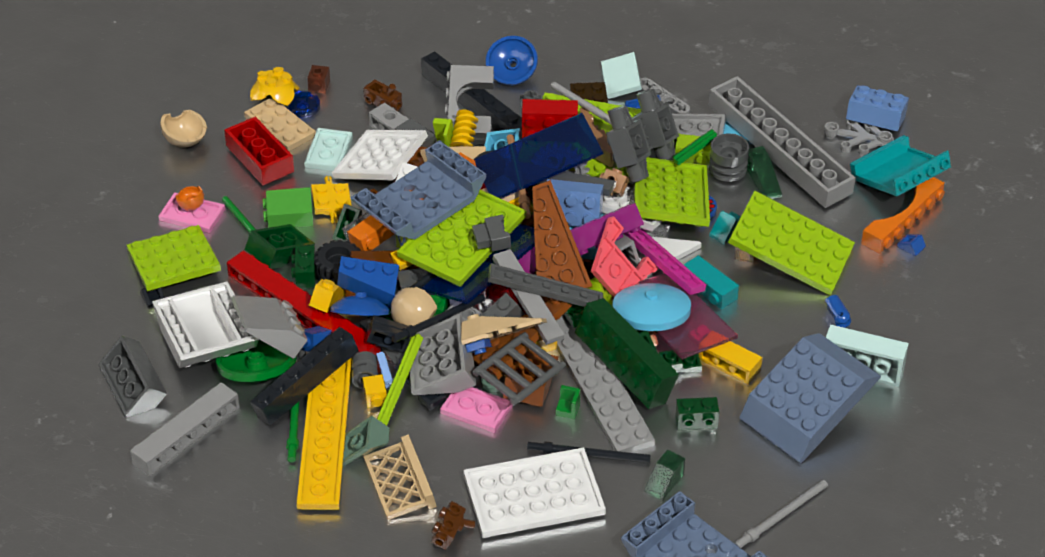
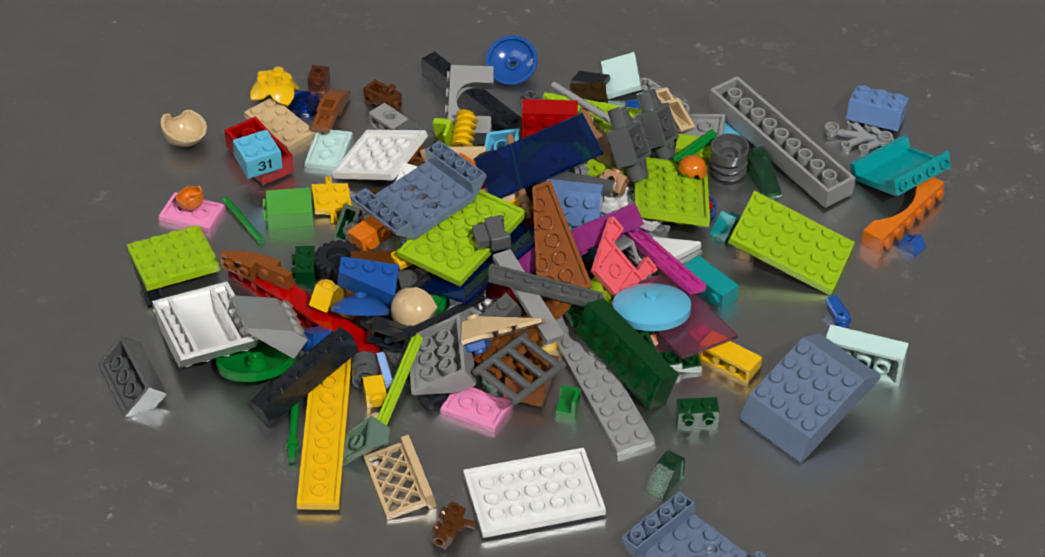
(184, 429): light grey brick -> none
(254, 265): none -> dark orange slope
(257, 154): none -> medium azure brick
(276, 244): dark green slope -> none
(329, 108): none -> dark orange slope
(549, 447): black bar -> none
(590, 77): none -> black tile
(681, 118): none -> tan slope
(692, 165): none -> orange hair
(753, 533): light grey bar -> none

